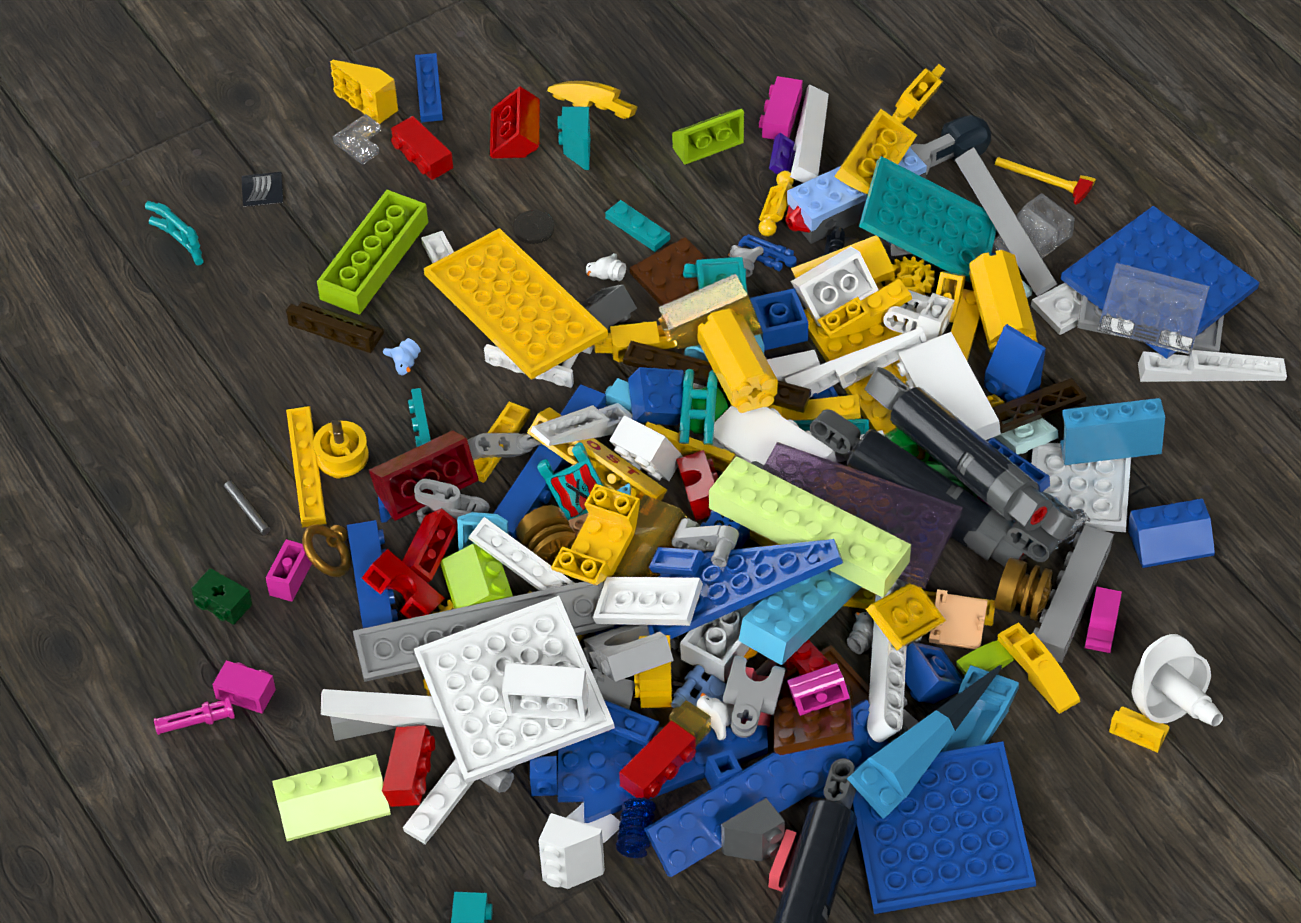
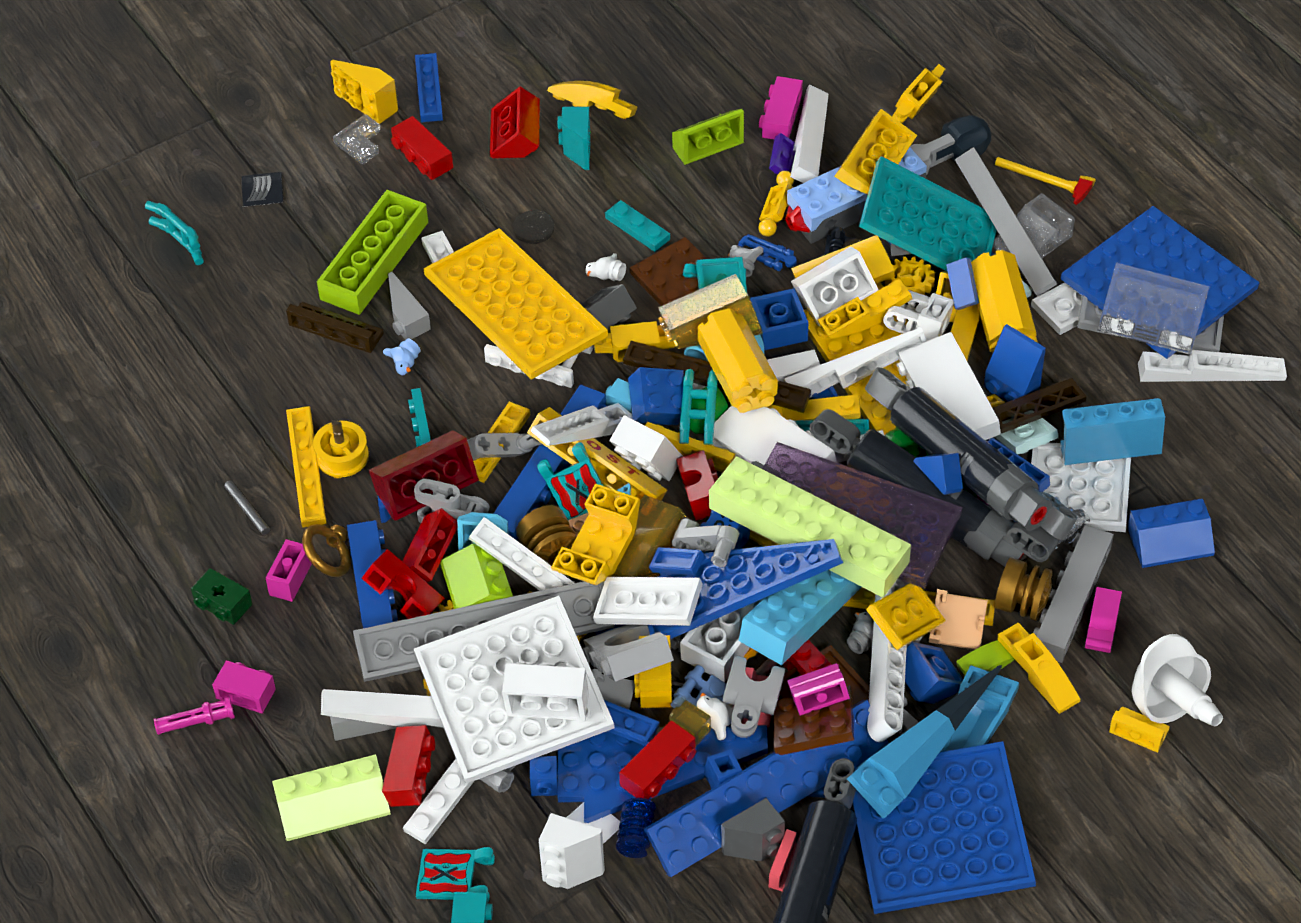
(408, 314): none -> light grey slope
(450, 871): none -> flag
(942, 471): none -> blue slope
(962, 283): none -> tile

